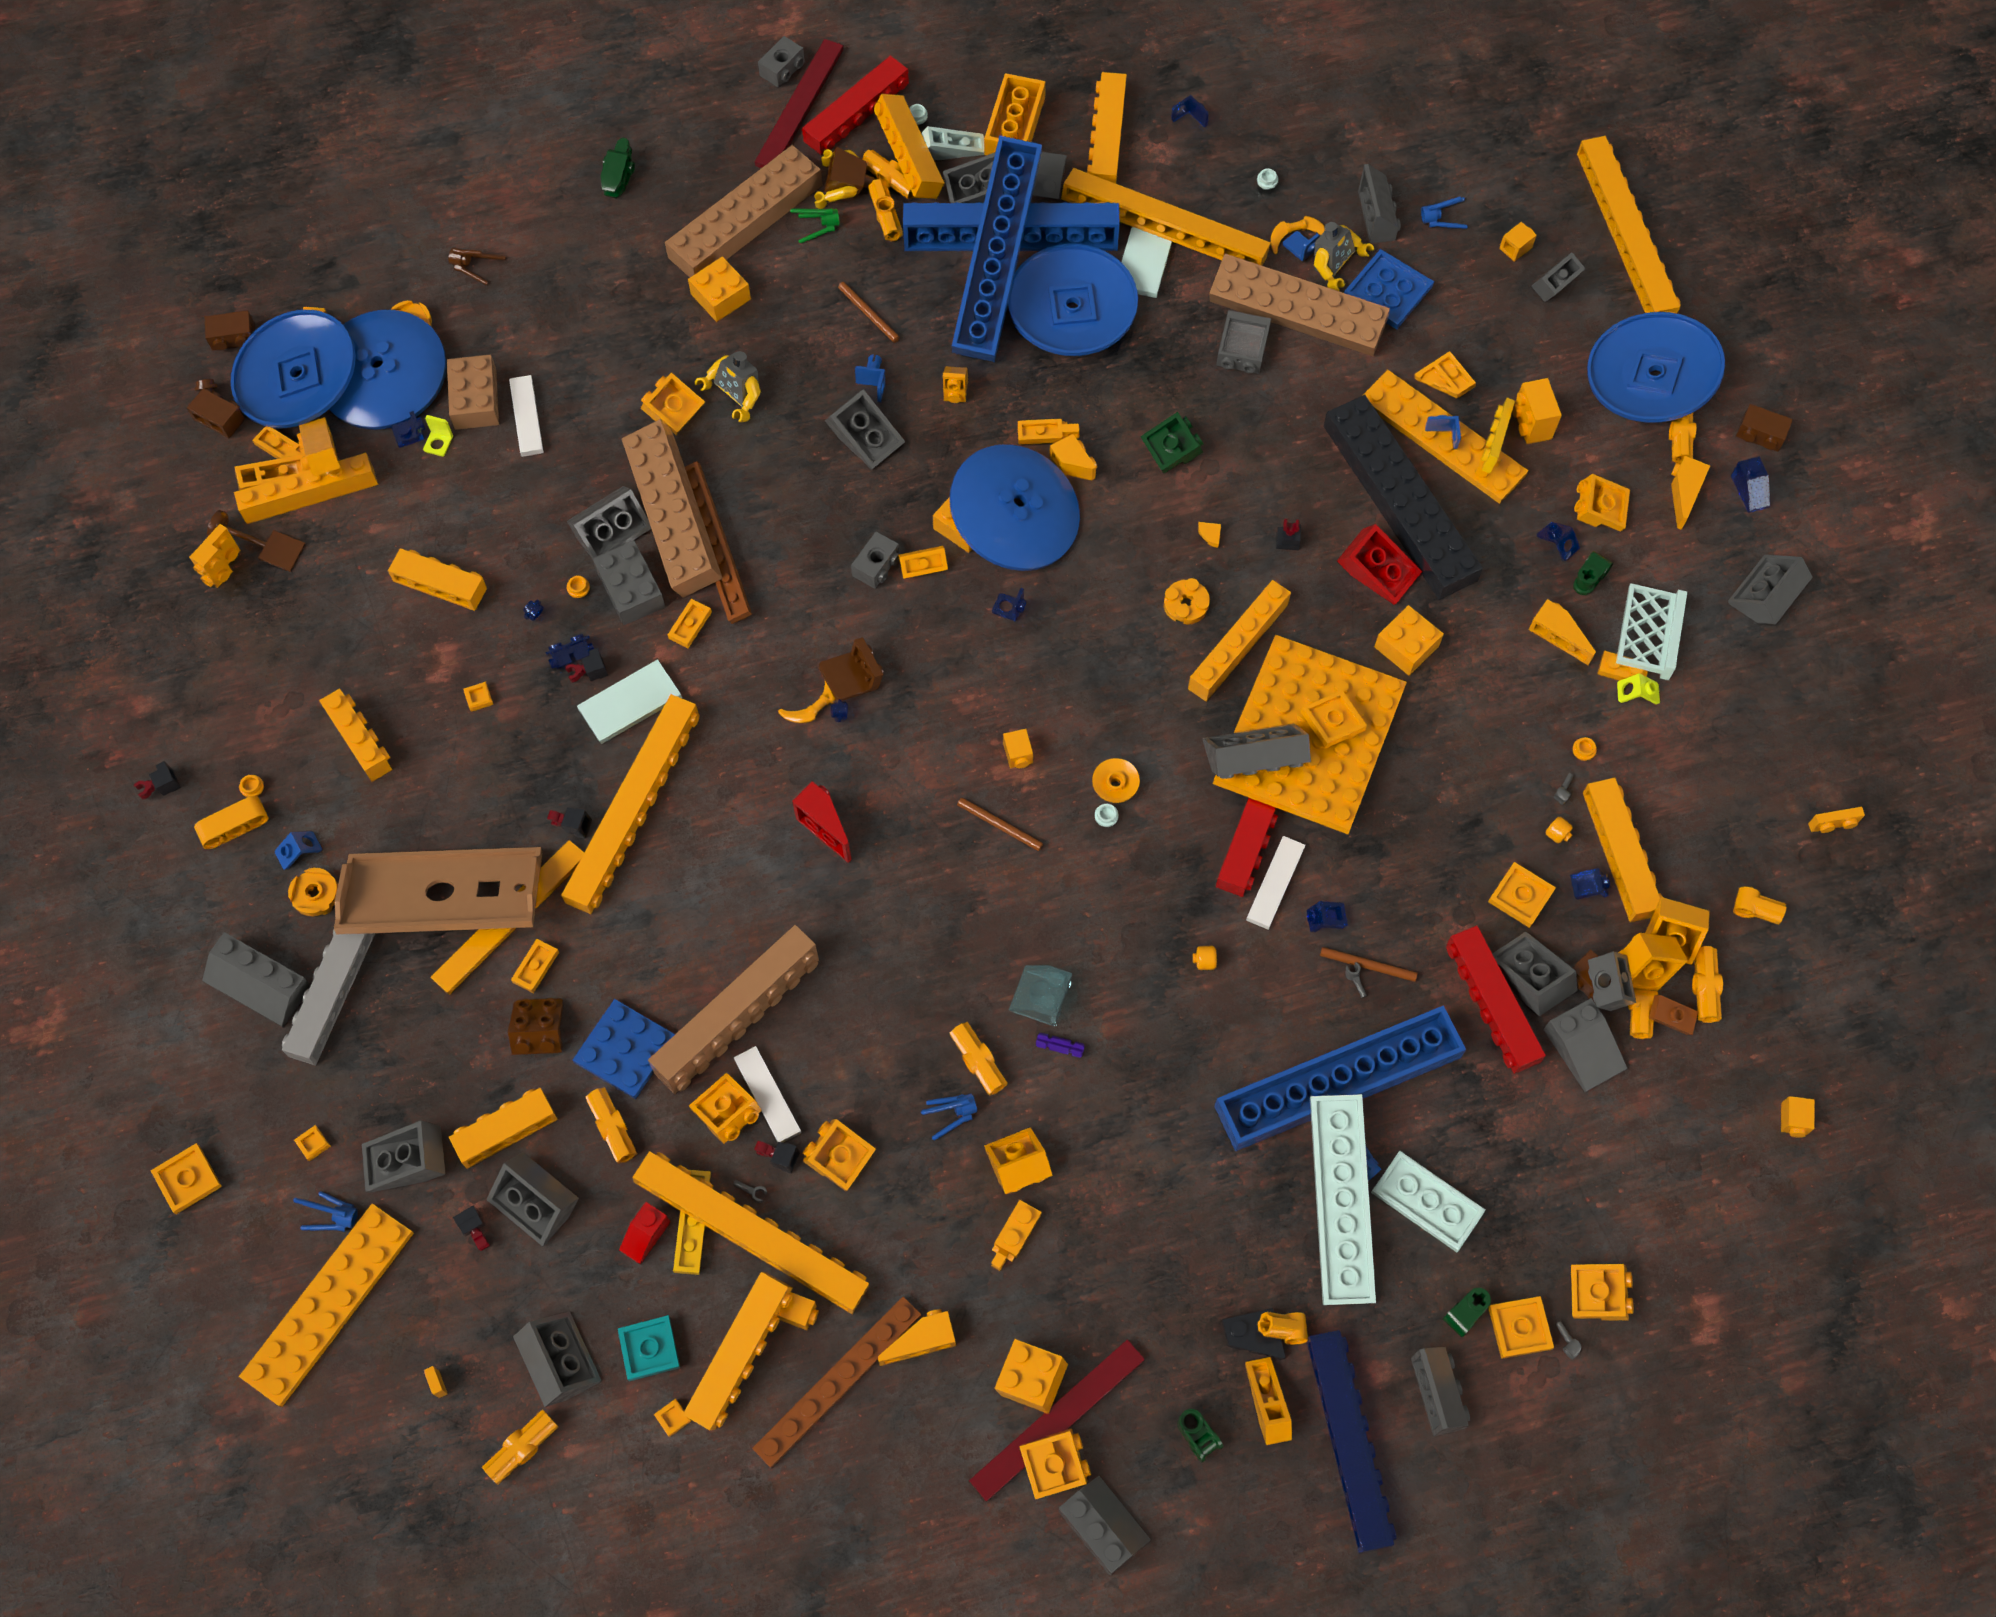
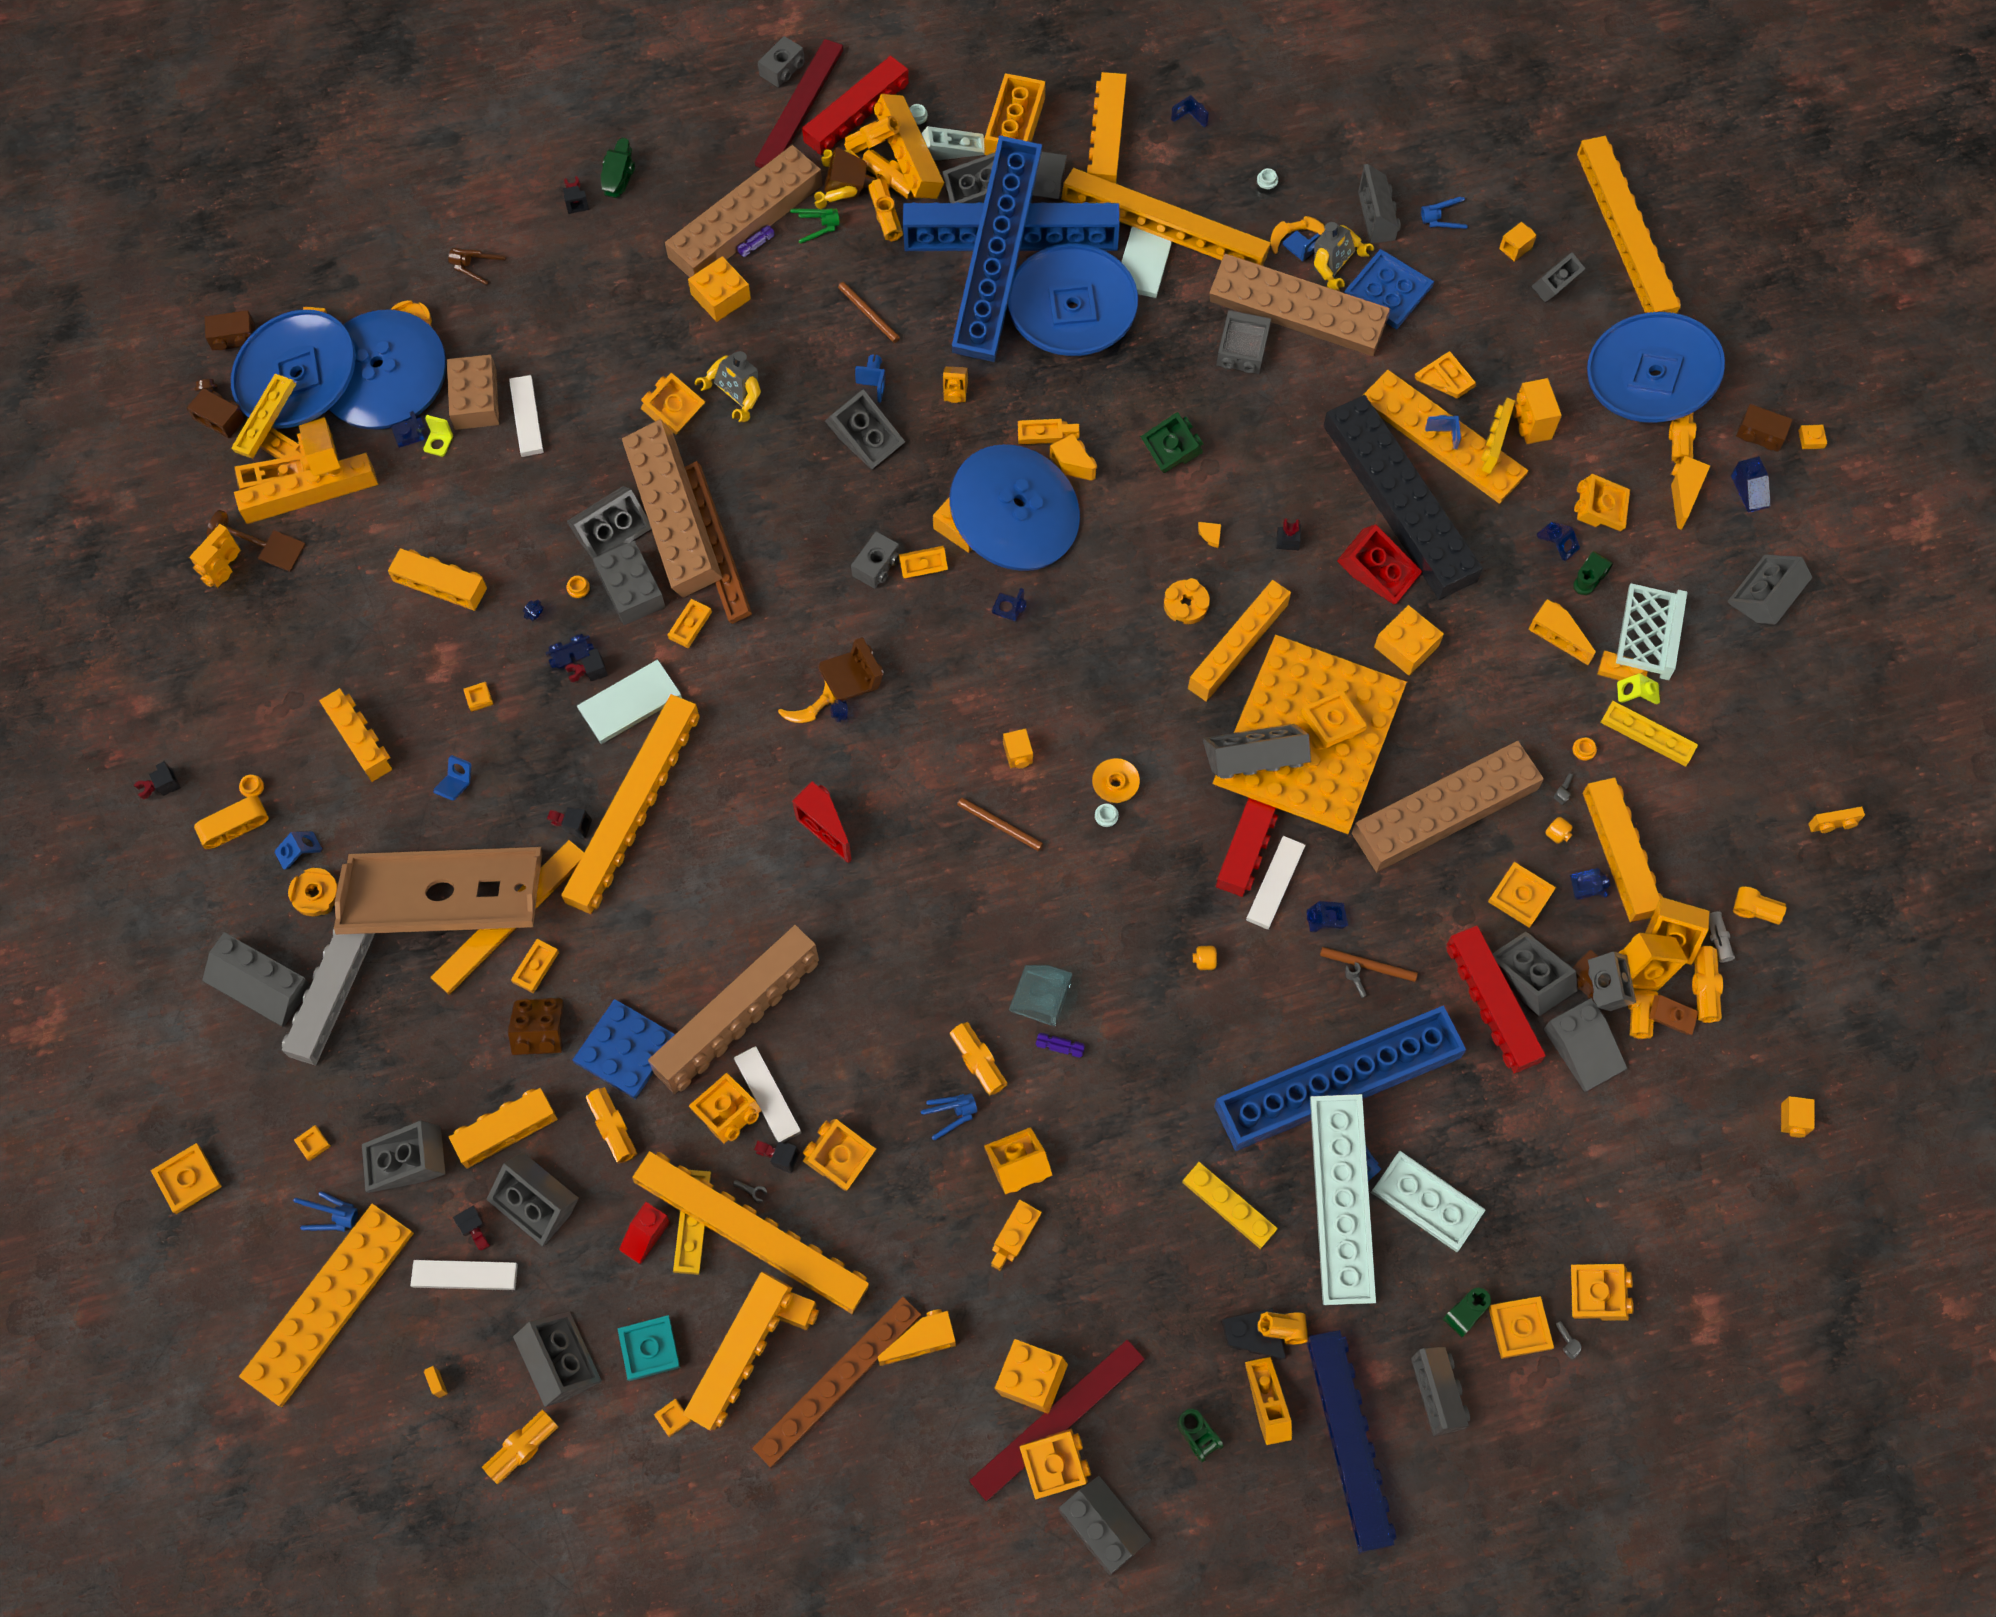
(263, 416): none -> yellow plate
(454, 782): none -> blue bracket
(464, 1275): none -> white tile
(574, 198): none -> black piece
(755, 241): none -> dark purple axle
(872, 134): none -> light orange piece
(1229, 1205): none -> yellow plate
(1447, 806): none -> medium nougat brick
(1649, 733): none -> yellow plate
(1720, 937): none -> light grey pin
(1812, 437): none -> light orange plate

